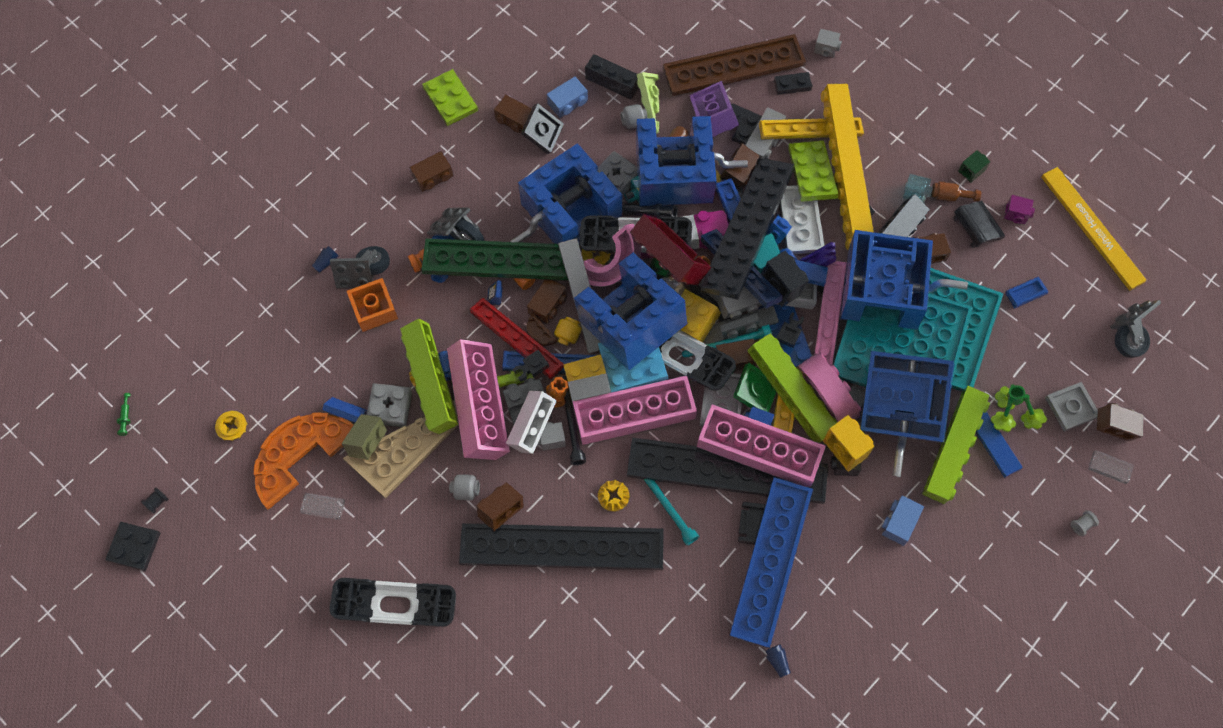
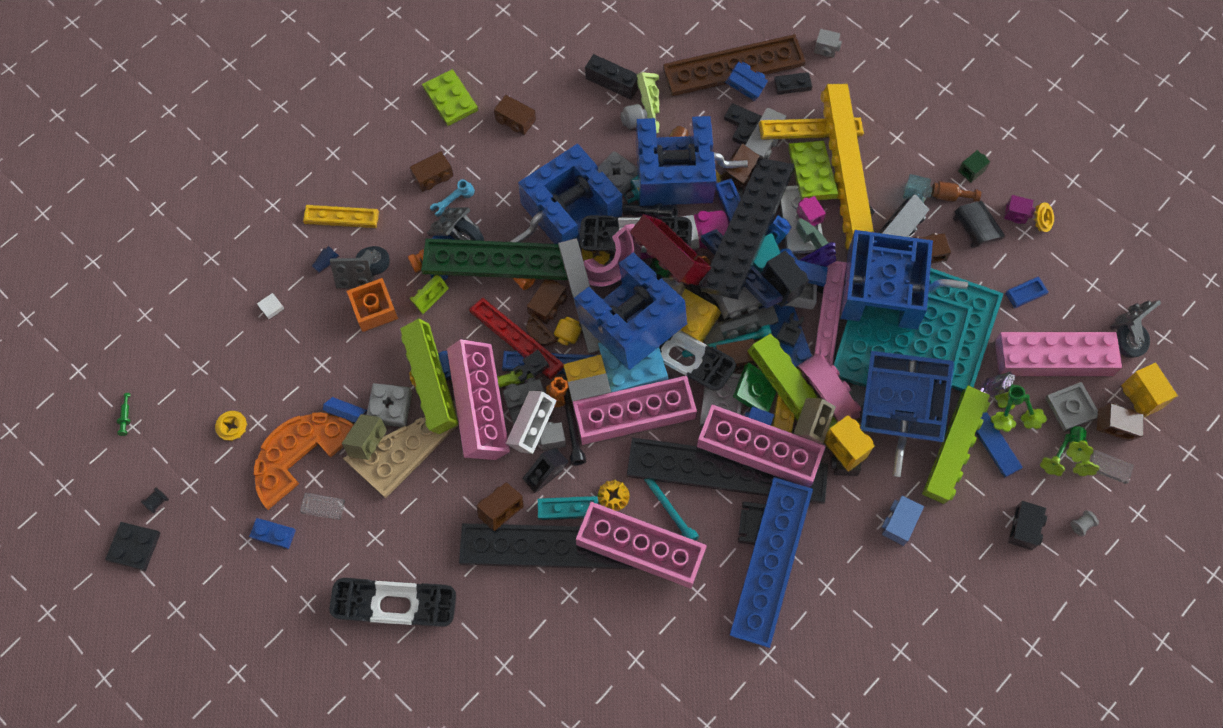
(270, 306): none -> white tile
(272, 533): none -> blue plate
(341, 216): none -> yellow tile
(429, 294): none -> lime plate
(464, 189): none -> medium azure brick
(464, 487): light grey head -> none
(495, 293): blue slope -> none
(542, 128): plate -> none
(545, 469): none -> black slope
(564, 507): none -> teal plate
(567, 97): medium blue brick -> none
(640, 545): none -> bright pink brick
(715, 103): medium lavender slope -> none
(746, 80): none -> blue brick
(778, 660): dark blue cone -> none
(810, 233): none -> sand green slope
(811, 211): none -> dark pink brick
(815, 419): none -> dark tan brick
(998, 384): none -> clear purple plate
(1027, 525): none -> black brick
(1044, 217): none -> yellow gear
(1058, 353): none -> bright pink brick
(1079, 452): none -> lime plant
(1094, 229): yellow tile -> none
(1149, 390): none -> yellow brick

